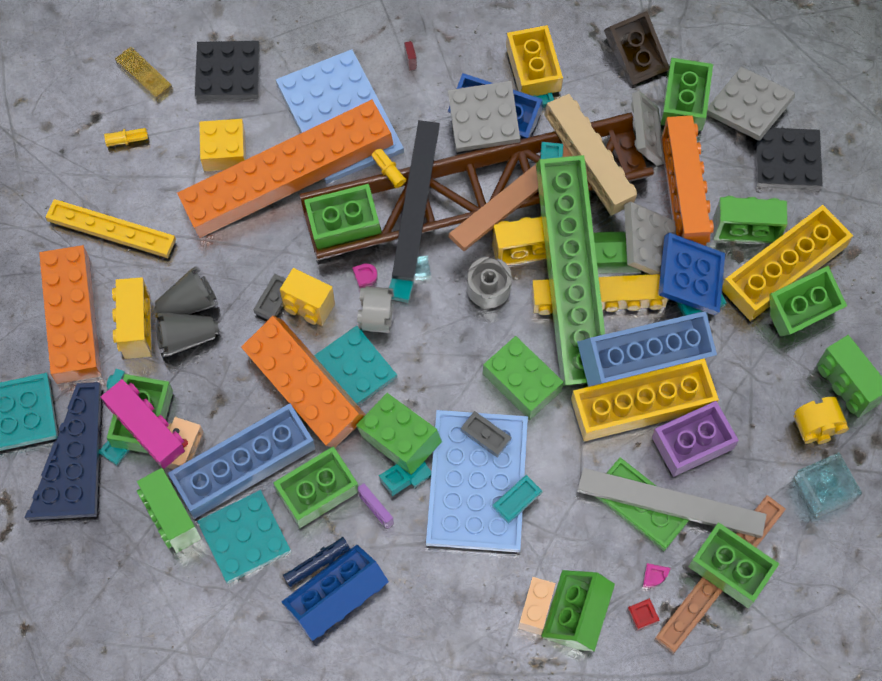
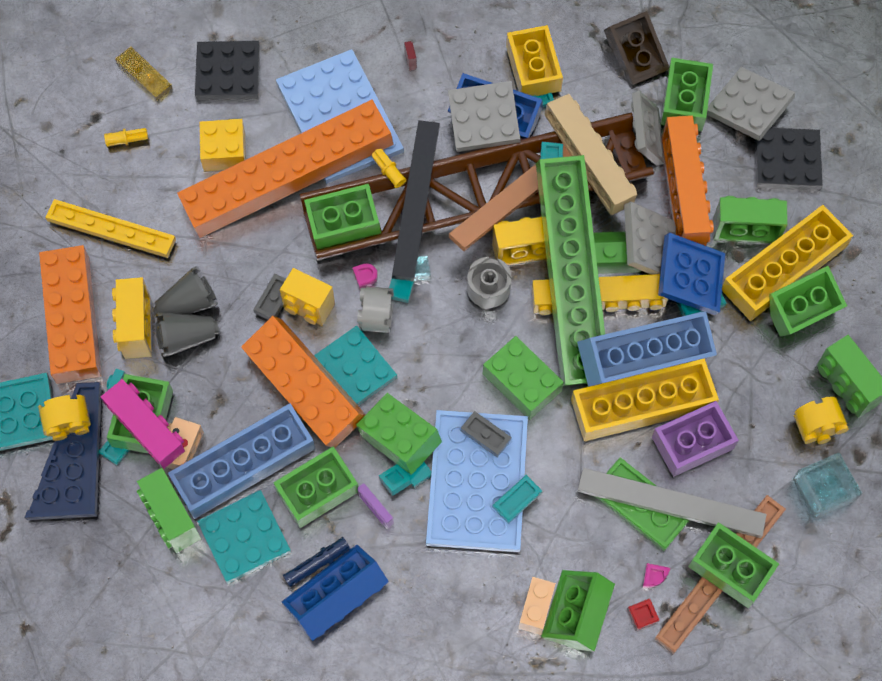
(64, 416): none -> yellow brick

